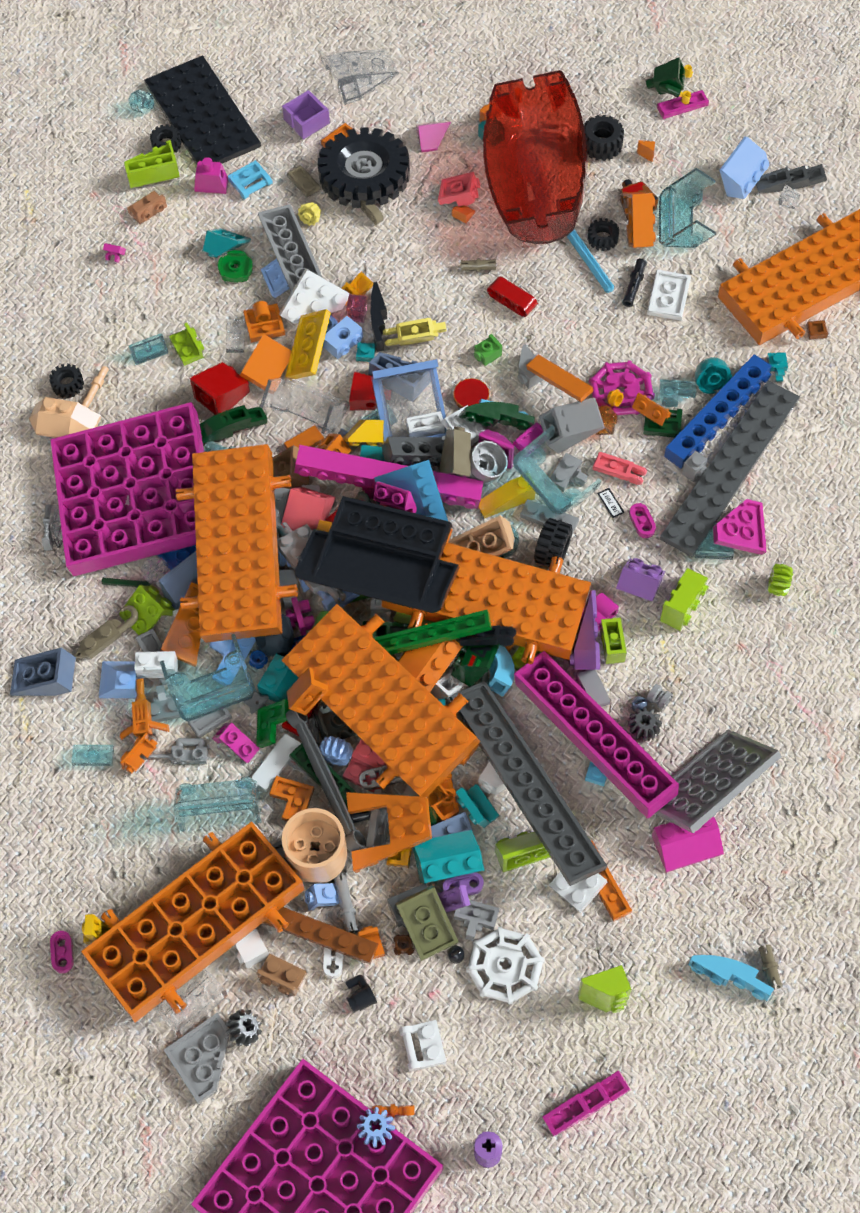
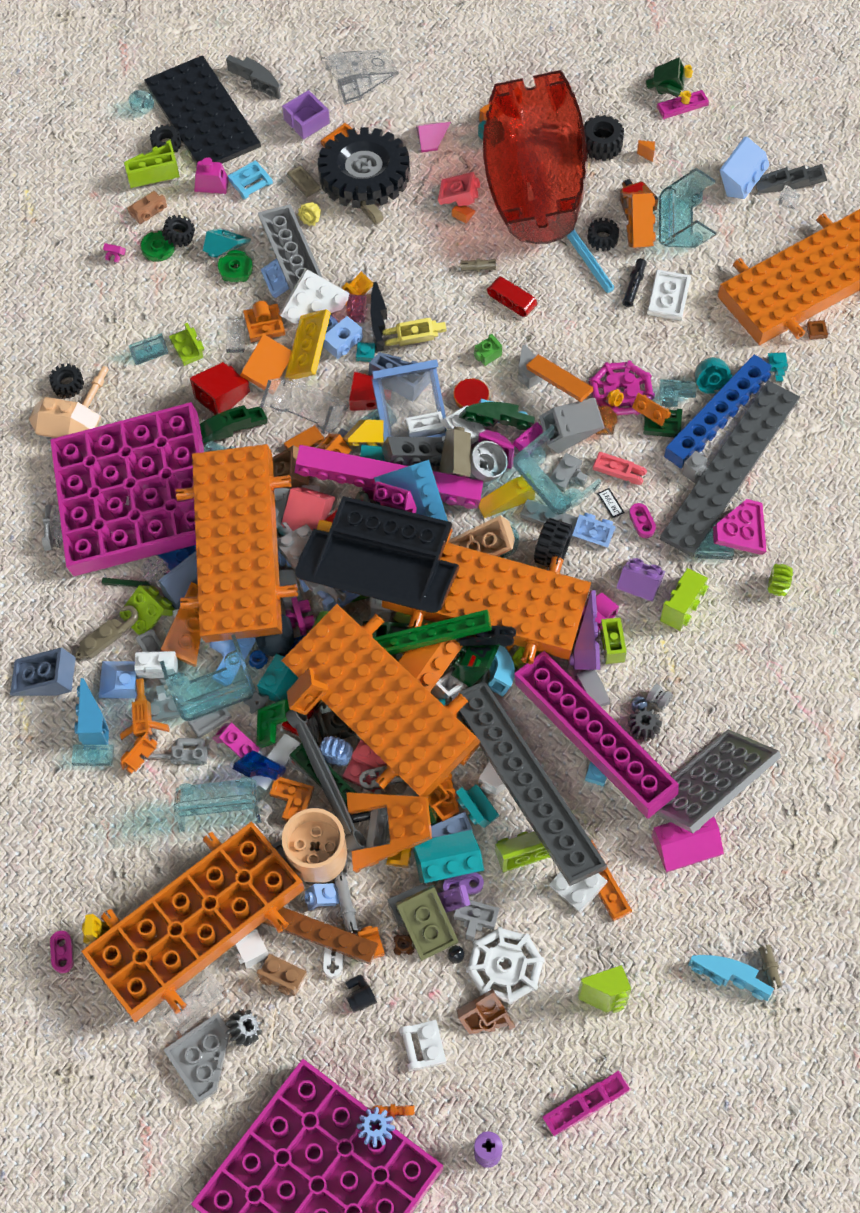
(91, 723): none -> dark azure slope
(156, 248): none -> green tile
(179, 224): none -> black tyre
(258, 765): none -> clear blue tile
(259, 76): none -> dark grey slope
(484, 1014): none -> dark orange slope
(594, 530): none -> light blue bracket

